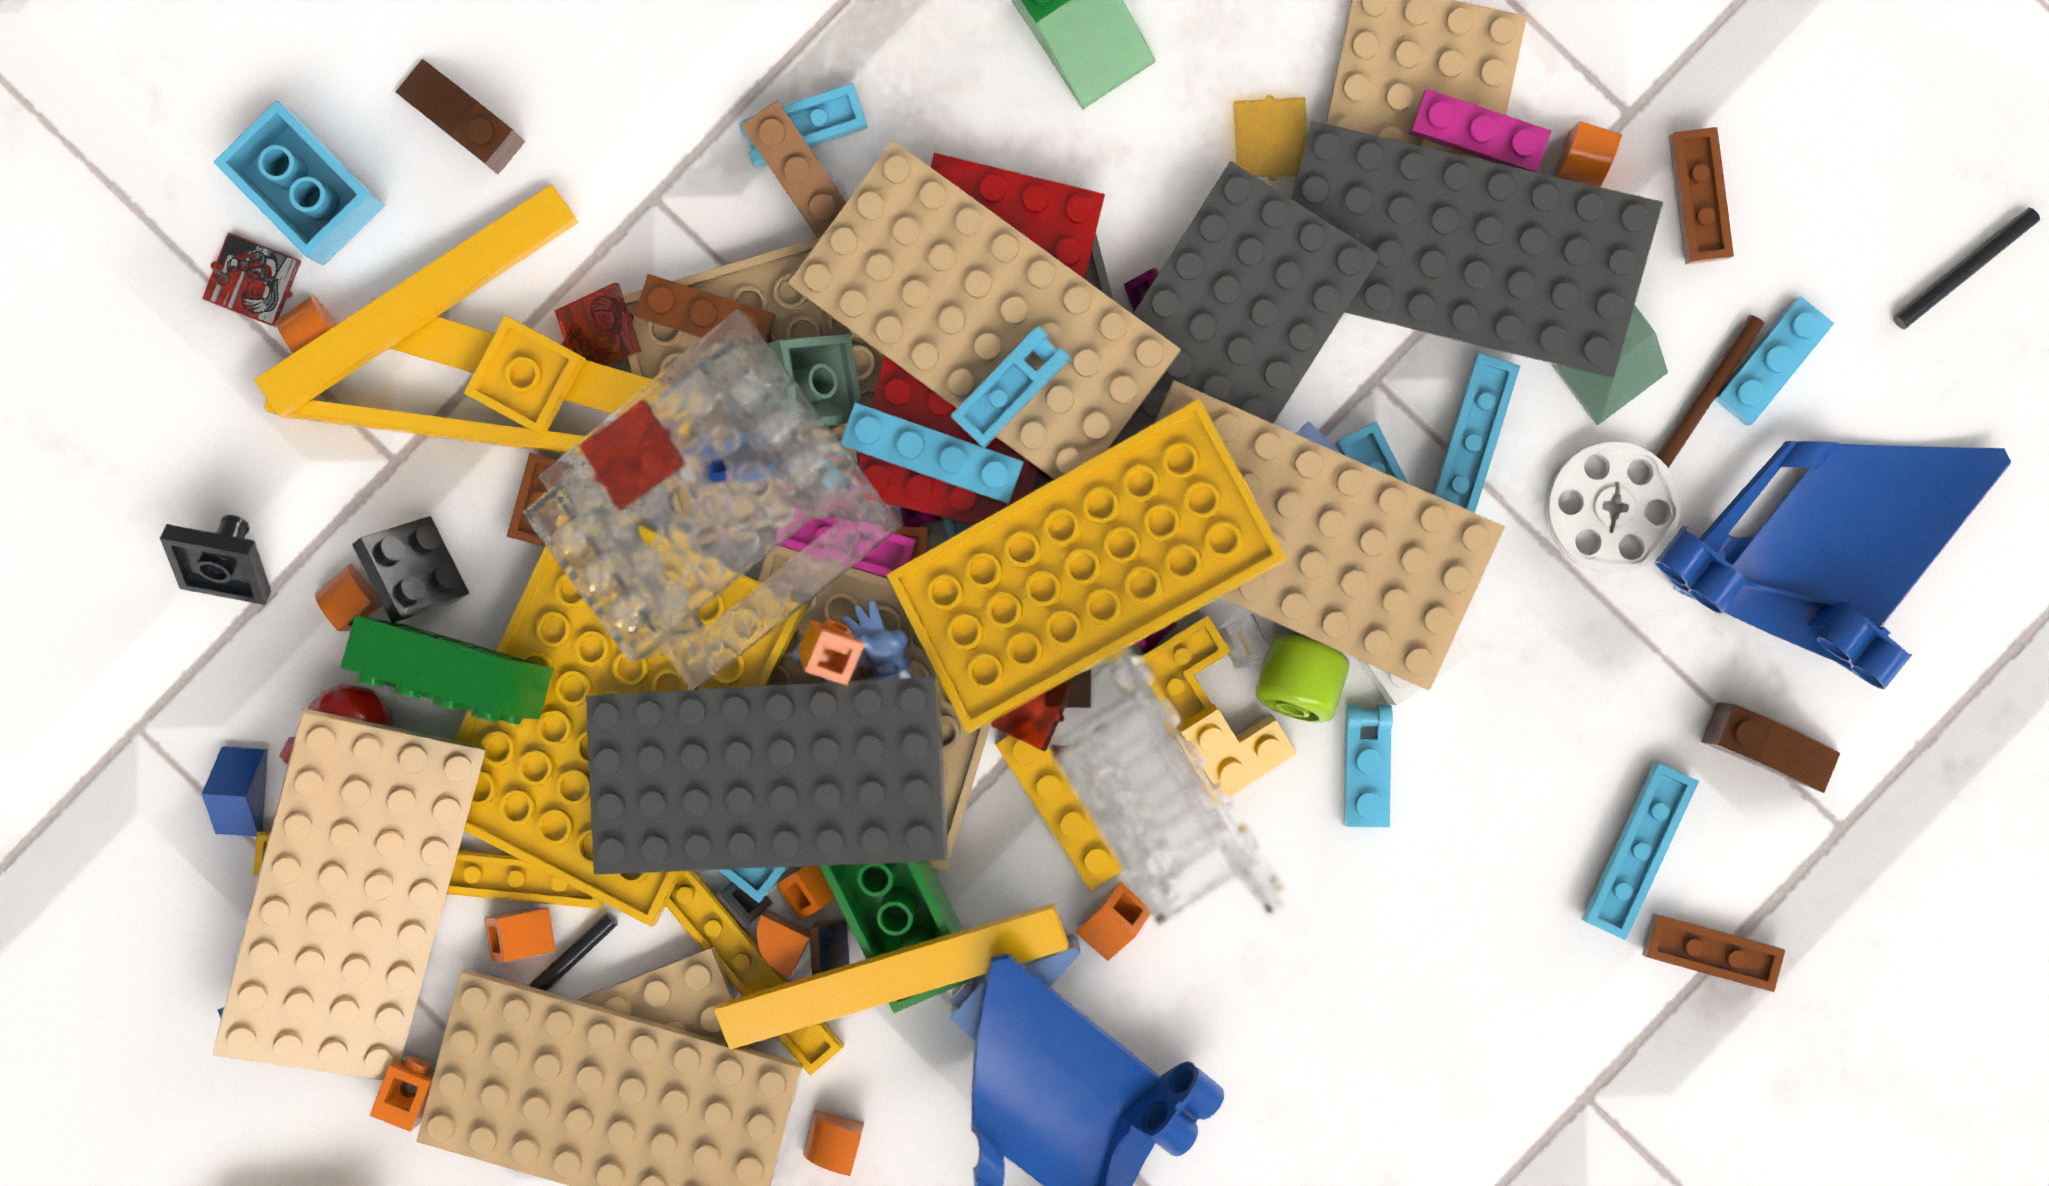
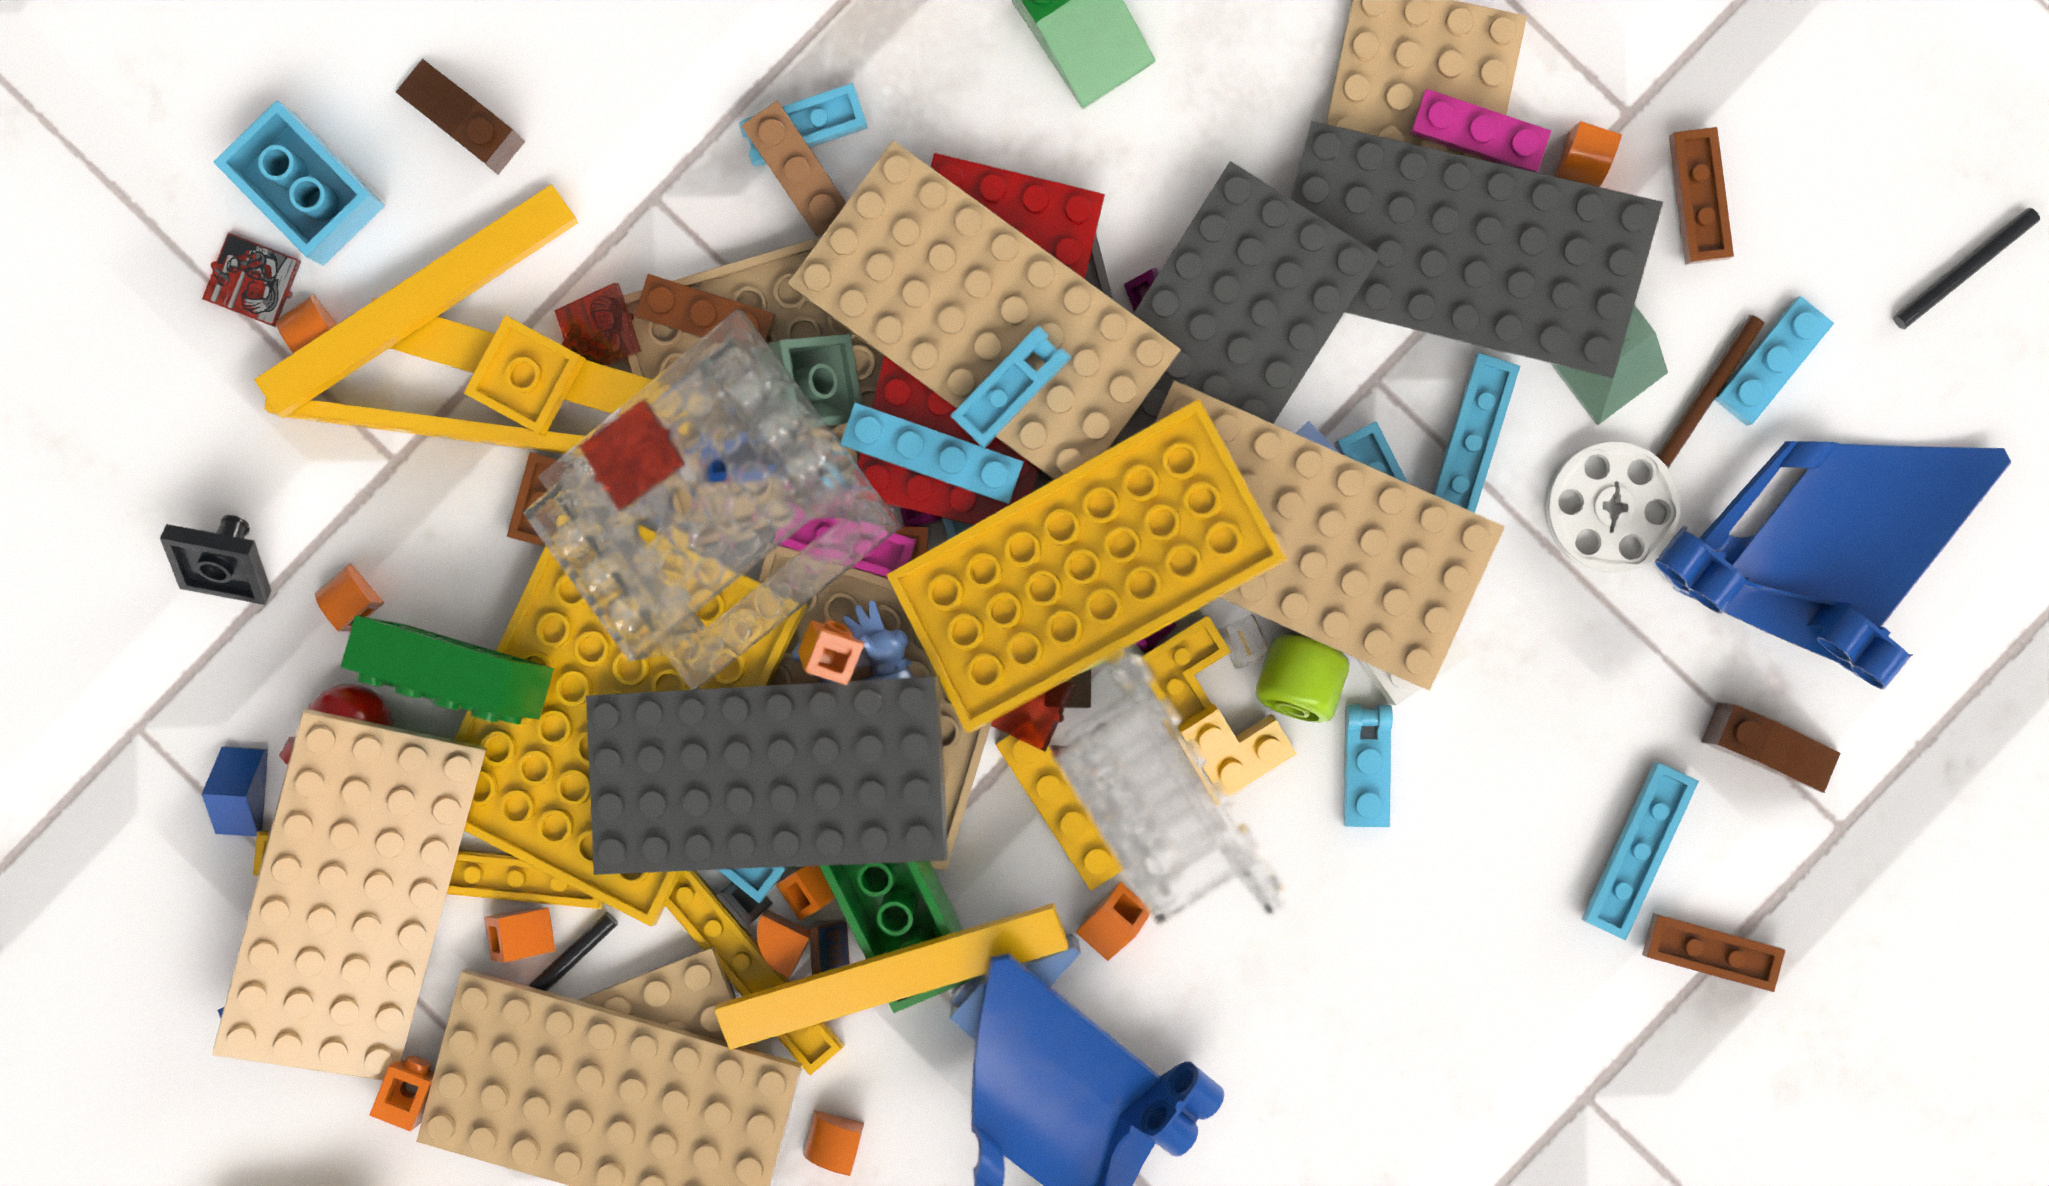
(410, 569): black plate -> none
(1270, 135): clear yellow piece -> none

